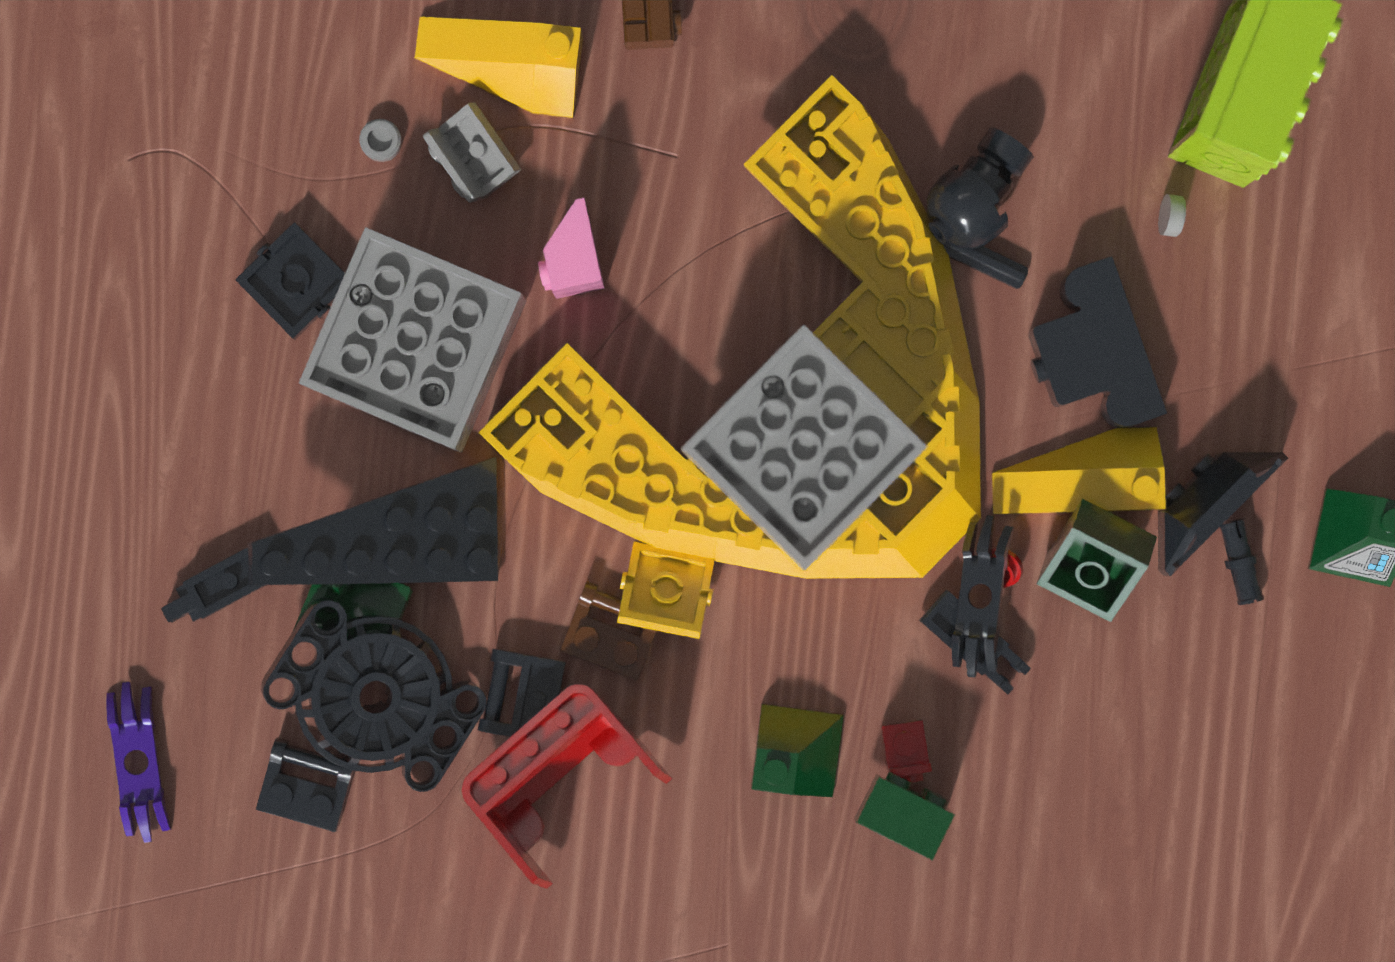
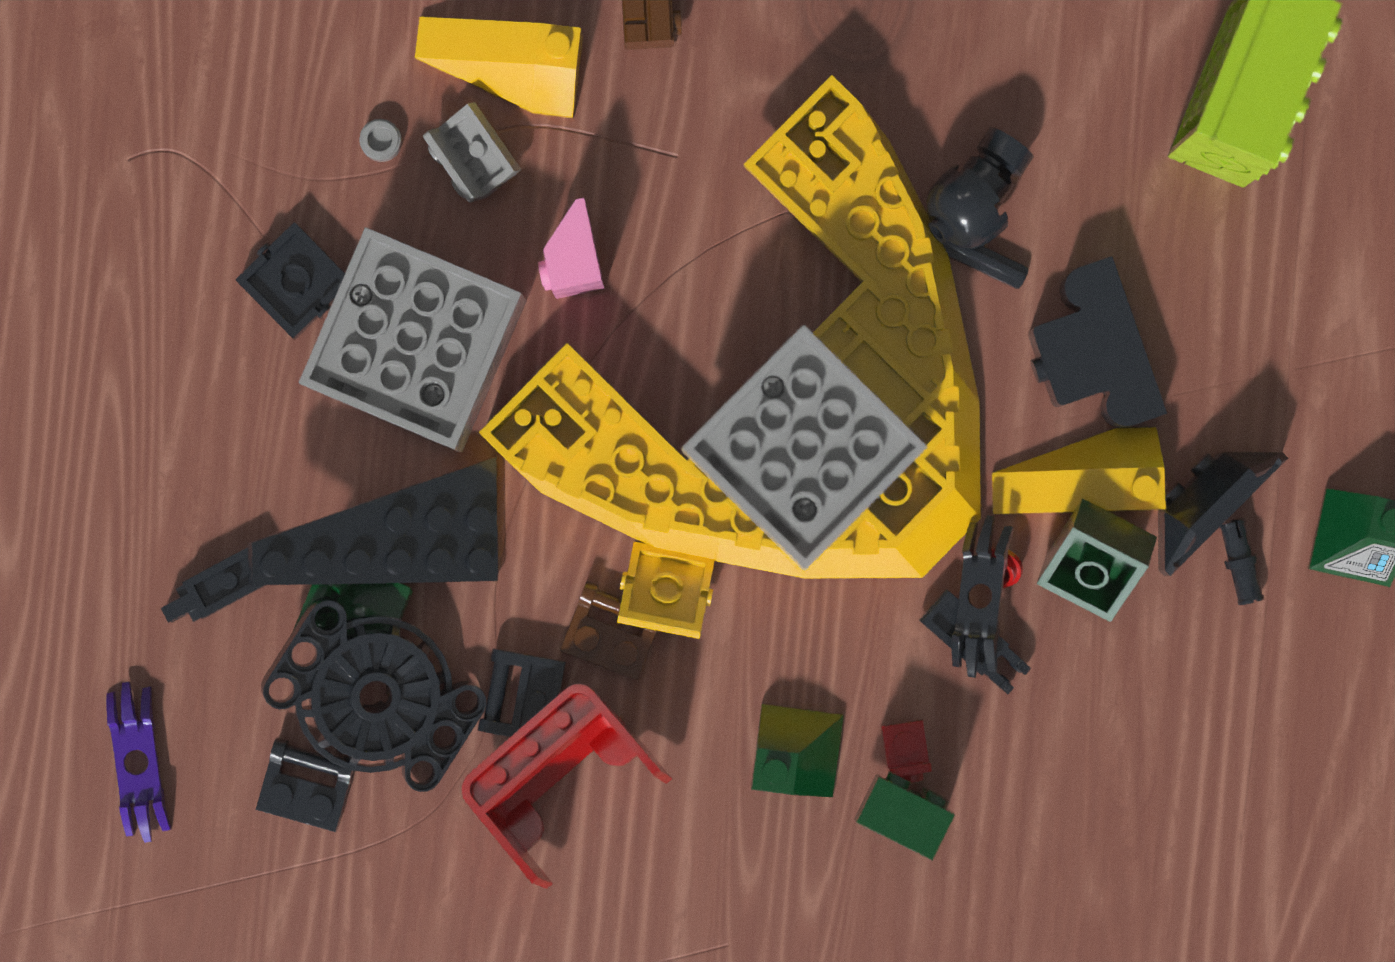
(1172, 215): light grey tile -> none

